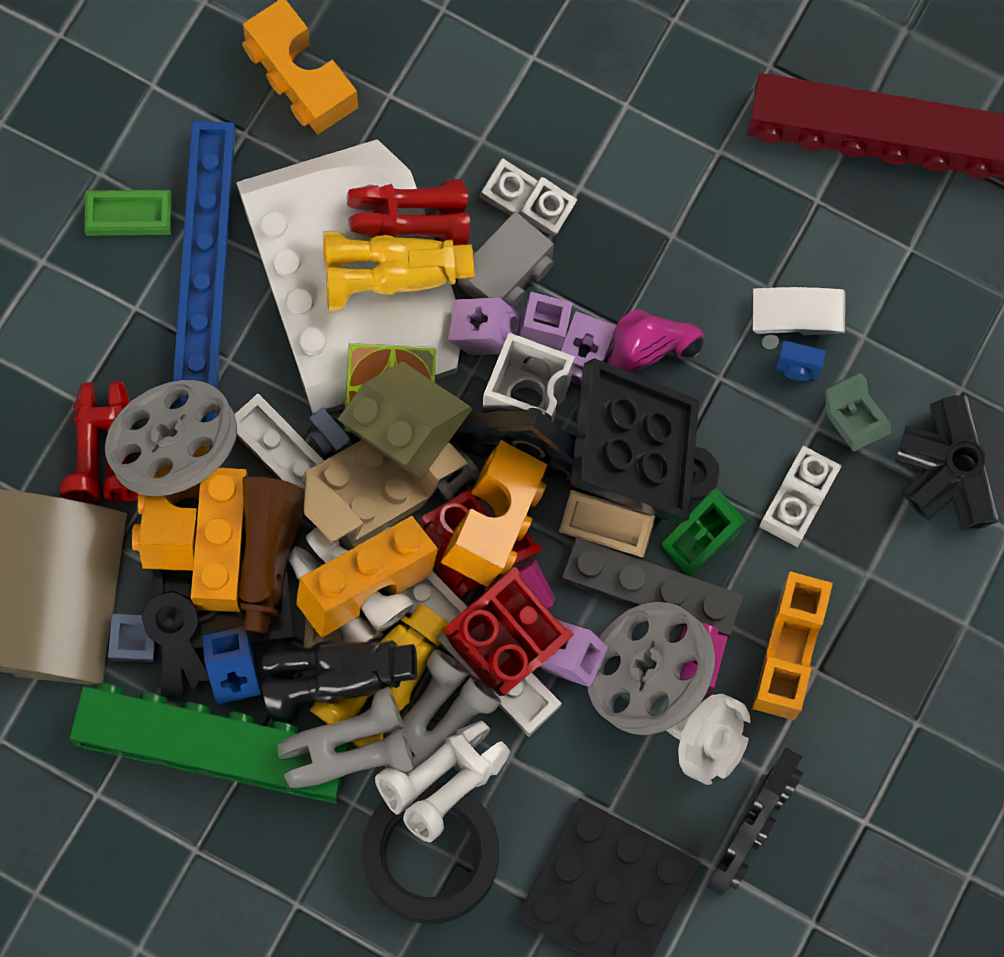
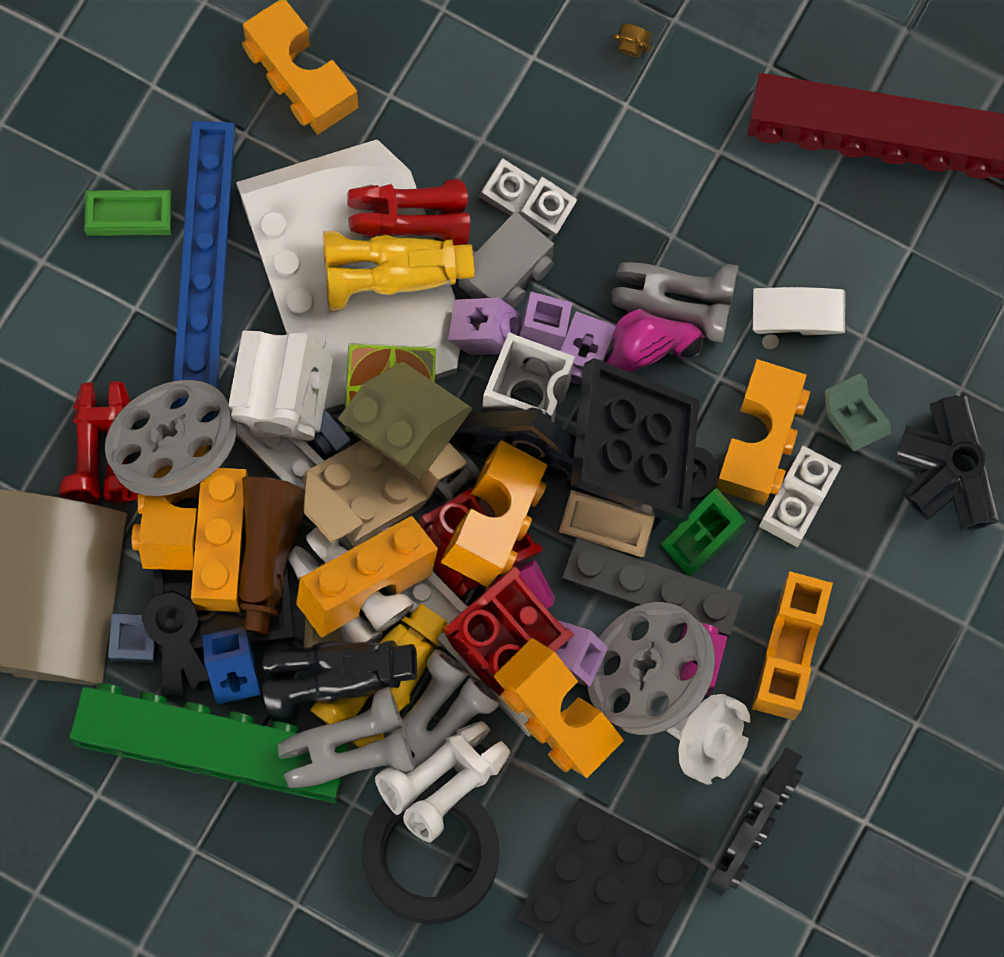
(280, 385): none -> white piece
(536, 684): none -> light orange arch
(633, 40): none -> pearl gold plate
(660, 280): none -> light grey piece
(774, 398): none -> light orange arch
(800, 361): blue plate -> none

